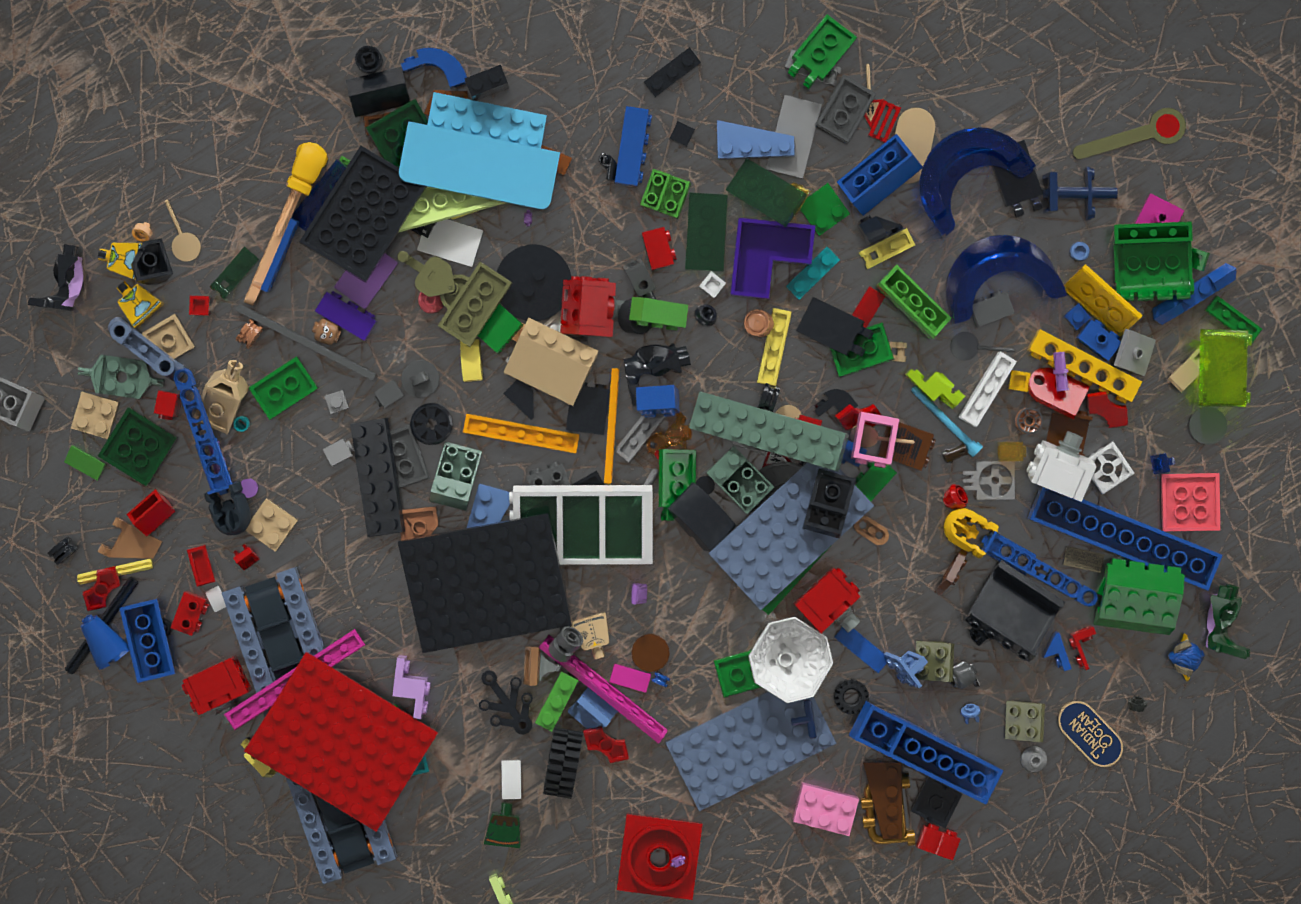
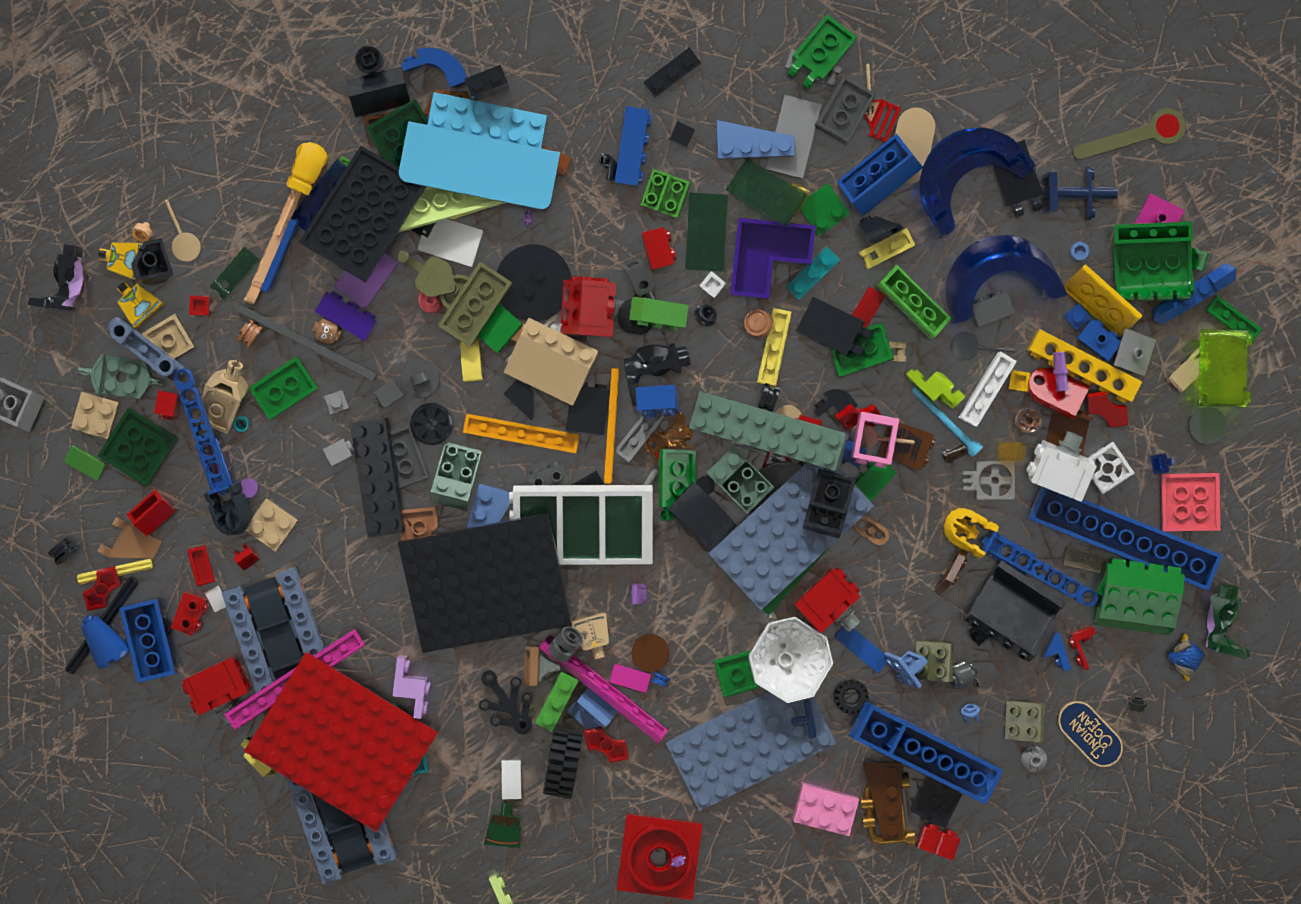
(955, 497): red cone -> none

